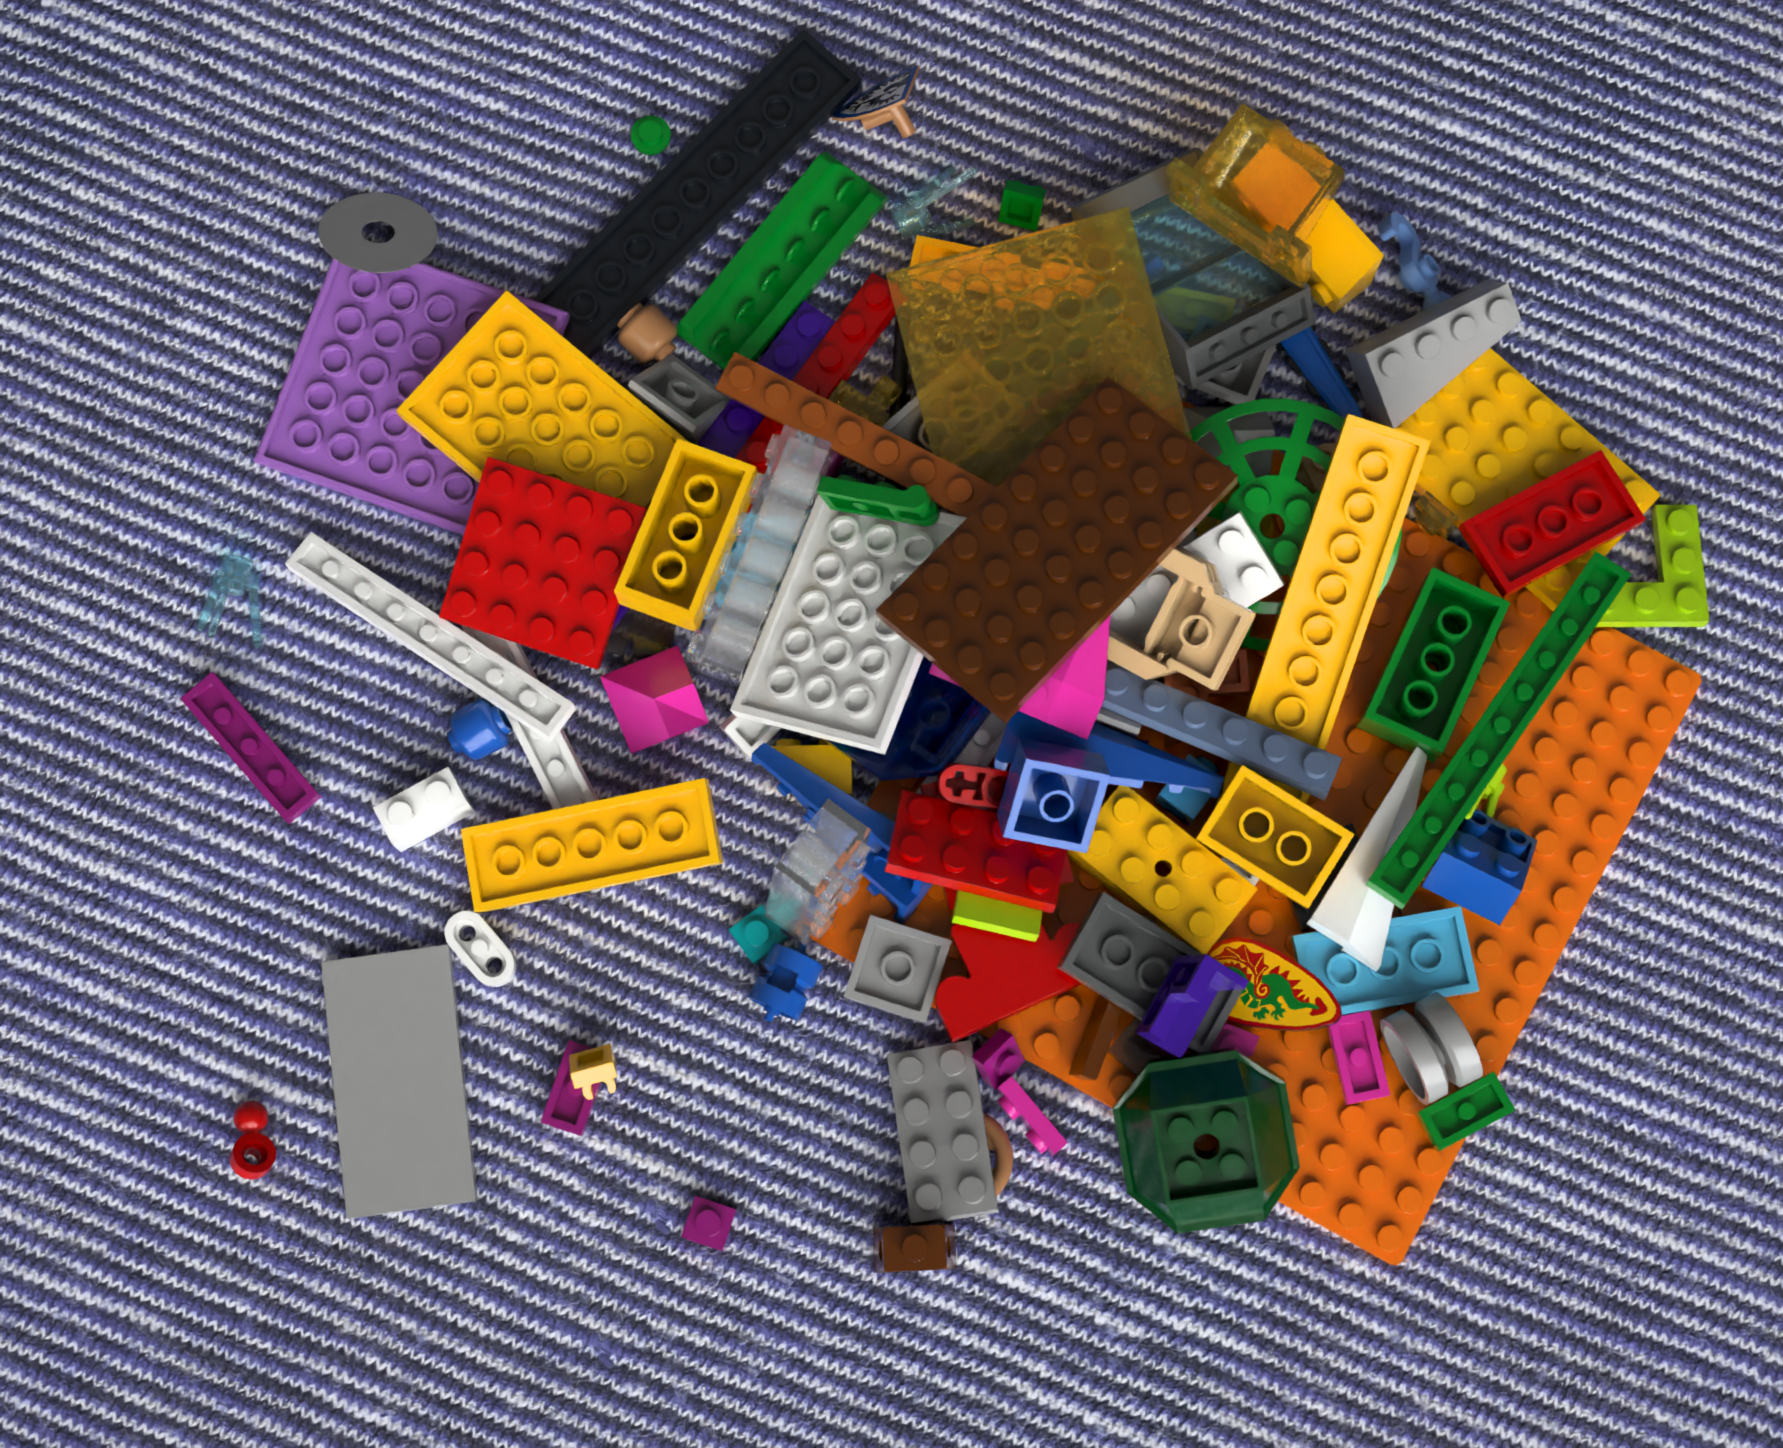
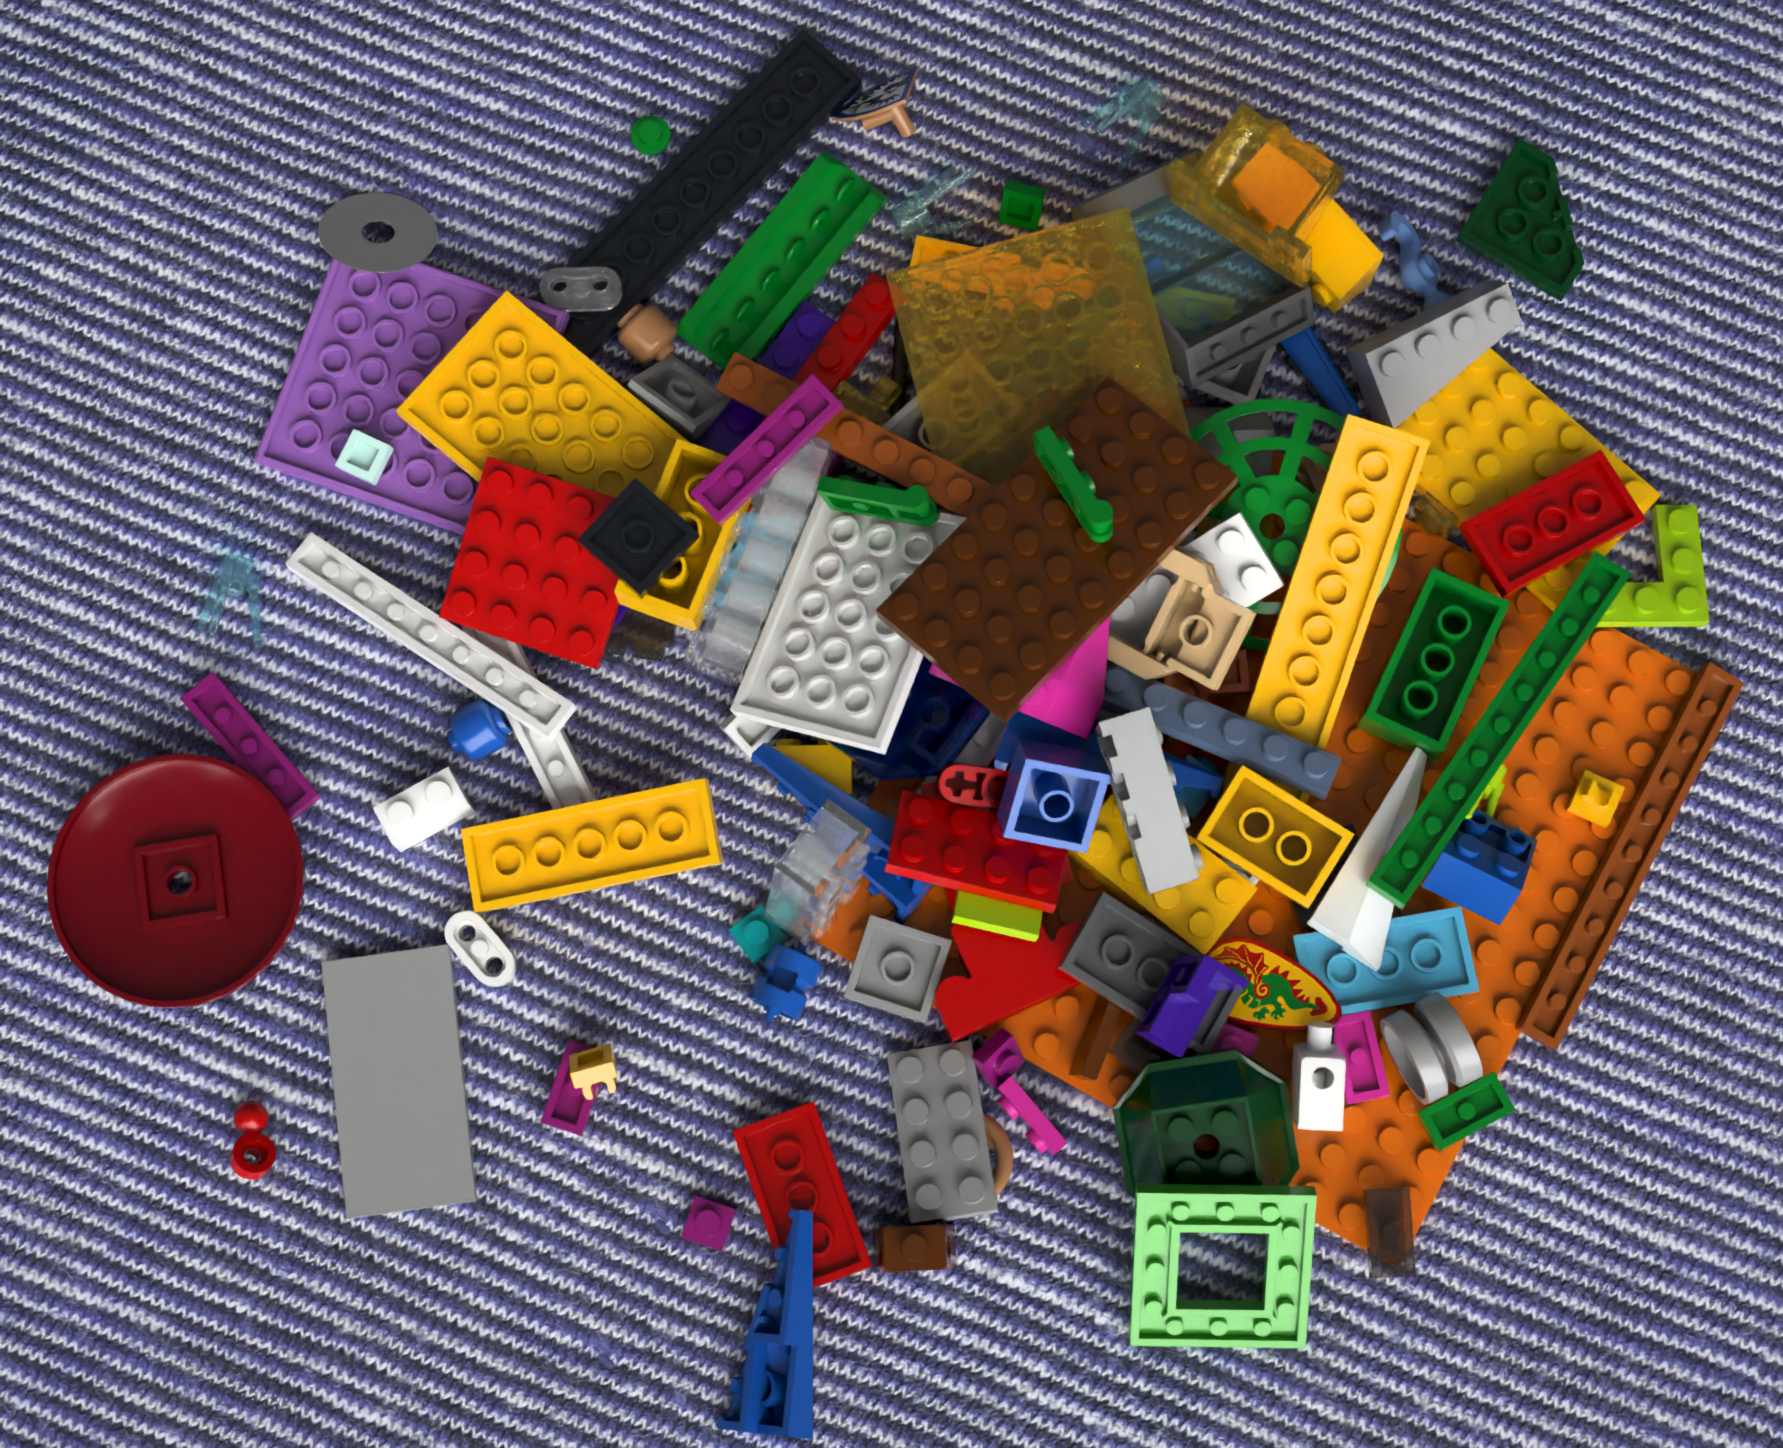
(117, 867): none -> dark red dish
(364, 457): none -> light aqua plate
(579, 292): none -> clear plate
(638, 538): none -> black plate
(654, 699): dark pink slope -> none
(766, 449): none -> magenta plate
(777, 1375): none -> blue wedge
(796, 1170): none -> red plate
(1075, 486): none -> green plate
(1138, 103): none -> clear light blue plant
(1147, 800): none -> wedge
(1274, 1322): none -> plate
(1318, 1095): none -> white torso
(1389, 1232): none -> clear smoke plate
(1526, 223): none -> dark green plate
(1595, 798): none -> yellow tile
(1629, 856): none -> dark orange plate

